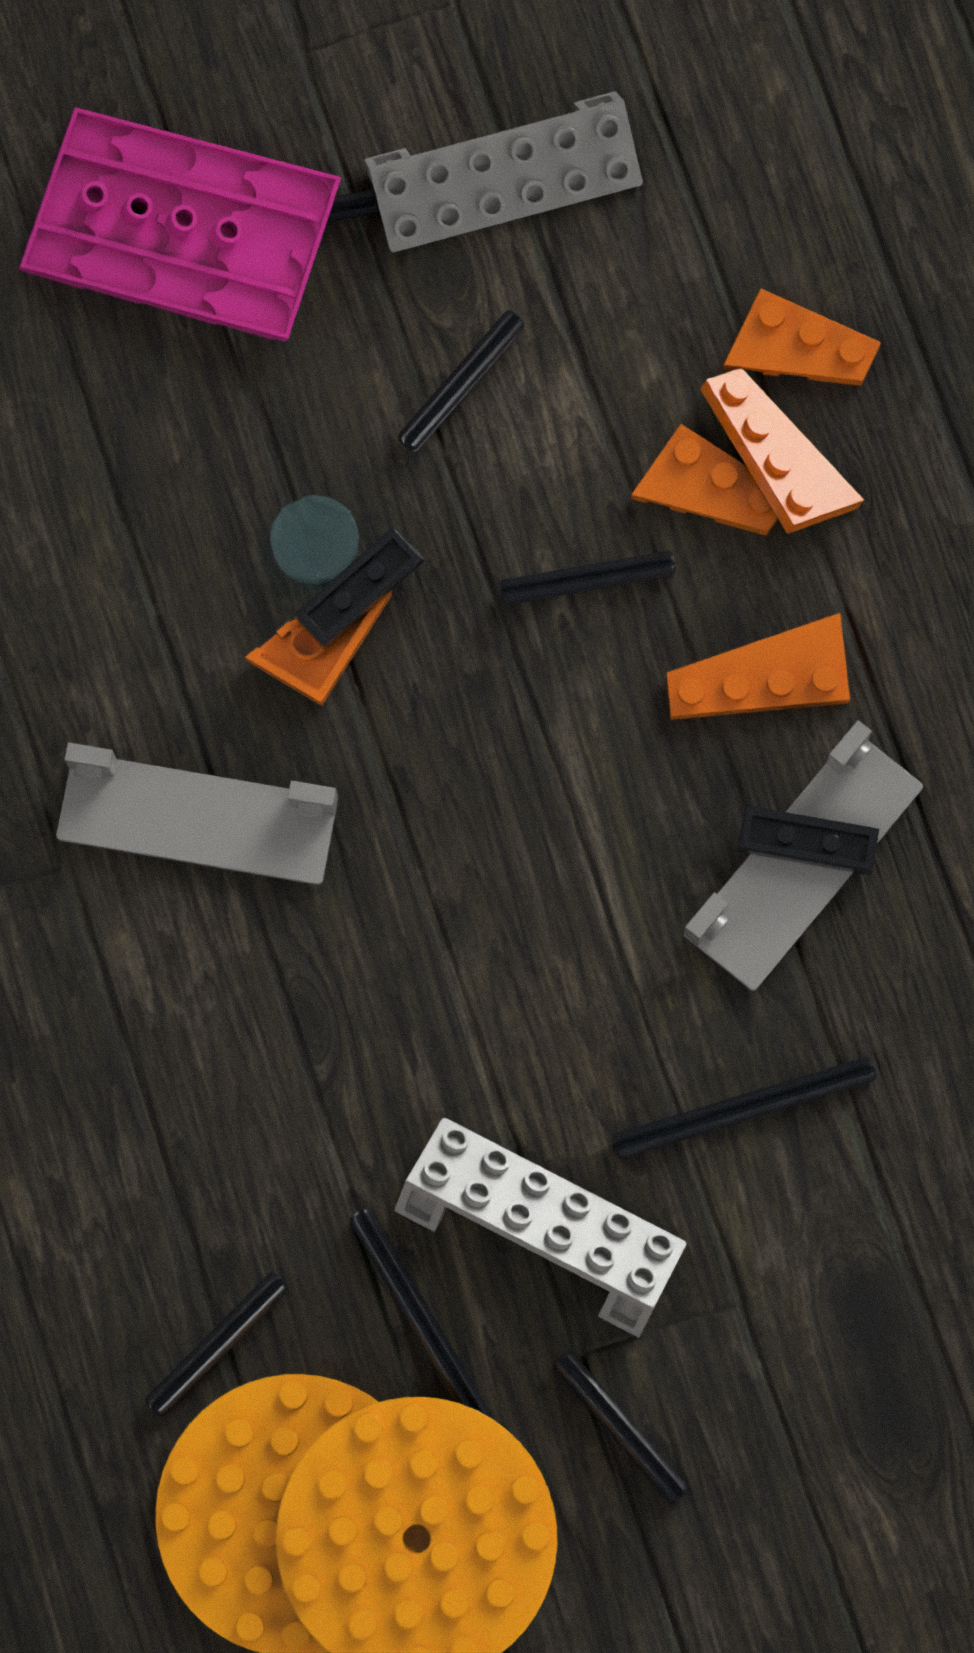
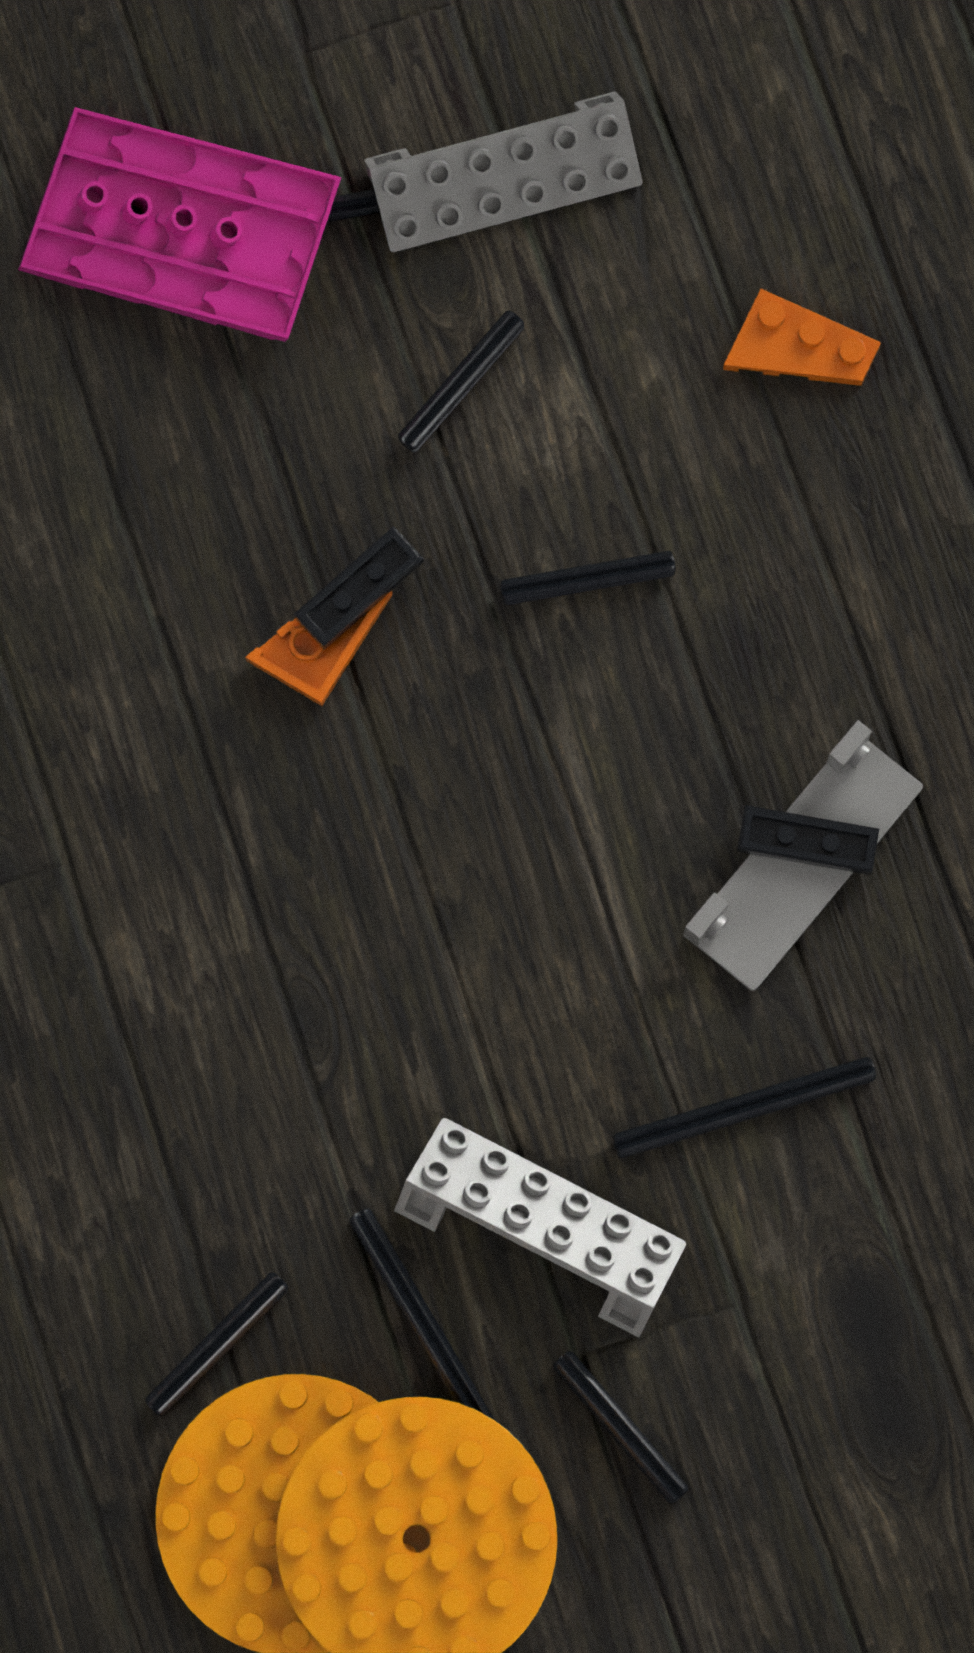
(197, 816): light grey bracket -> none
(314, 539): clear light blue tile -> none
(707, 482): orange wing -> none
(774, 673): orange wing -> none
(780, 458): wing -> none

